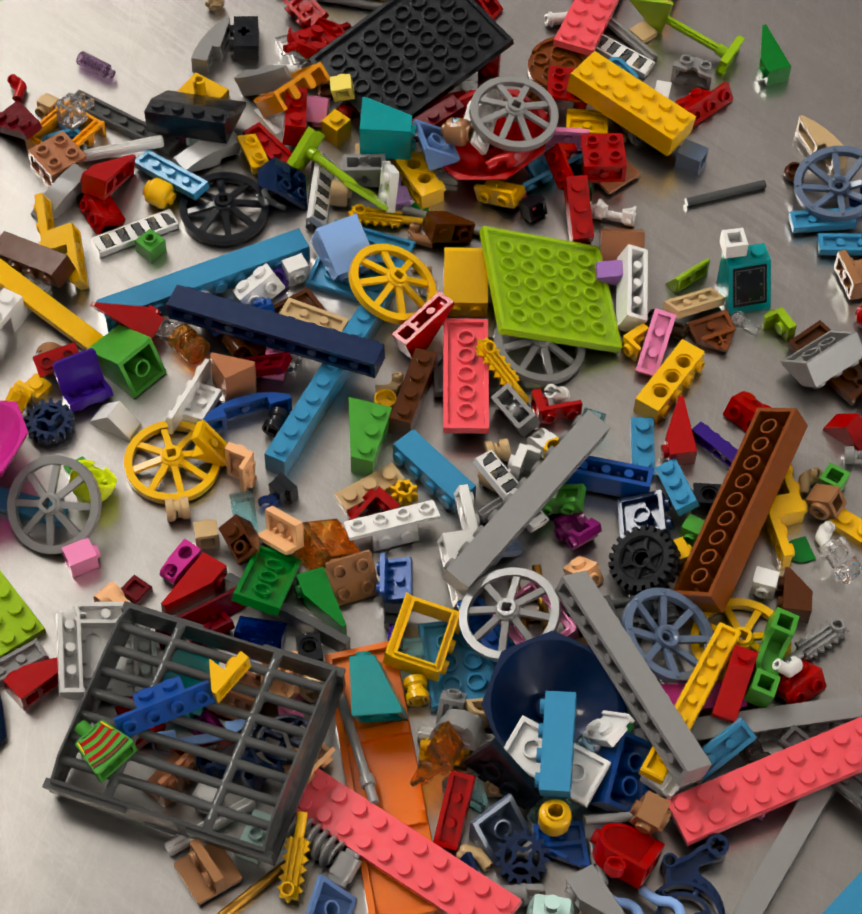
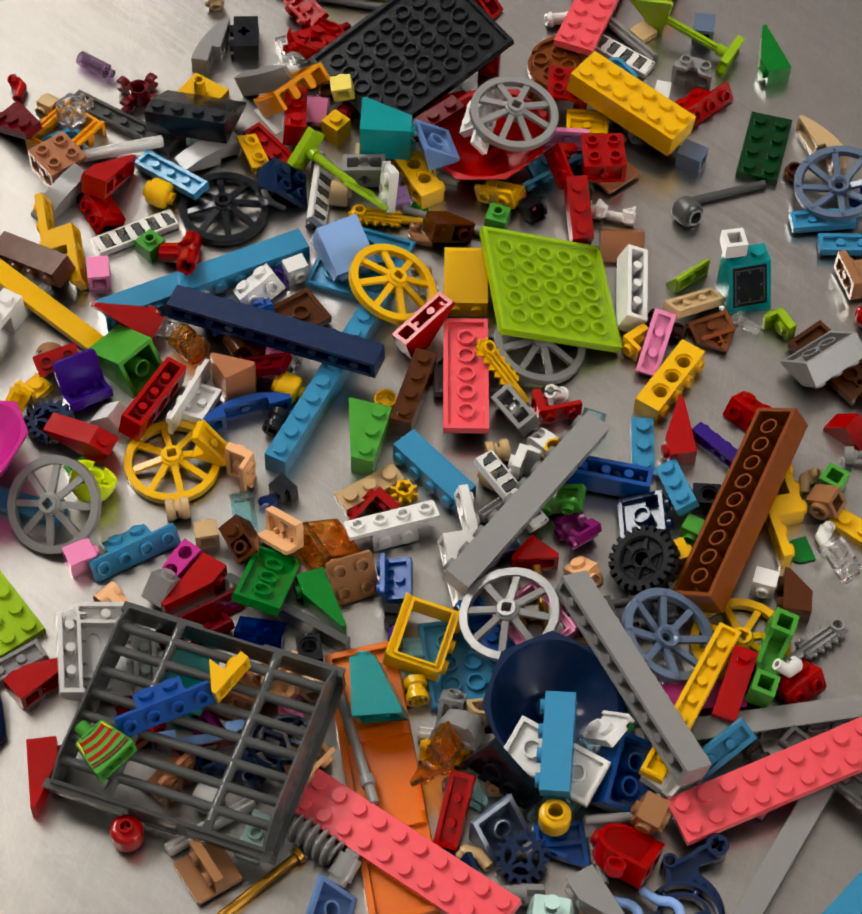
(41, 761): none -> red slope
(81, 437): none -> red slope
(98, 273): none -> bright pink brick
(126, 833): none -> red head
(132, 548): none -> dark azure bracket
(136, 590): dark red tile -> none
(138, 91): none -> dark red pin
(152, 399): none -> red brick
(159, 585): none -> light grey brick
(185, 252): none -> red piece
(289, 384): none -> yellow head
(294, 858): yellow piece -> none
(313, 314): tan plate -> none
(394, 385): tan arm -> none
(457, 131): medium nougat head -> none
(497, 160): red arm -> none
(498, 216): none -> bright green plate
(535, 552): none -> red slope
(609, 271): medium lavender slope -> none
(687, 211): none -> dark grey head
(704, 25): none -> sand blue brick
(763, 148): none -> dark green plate

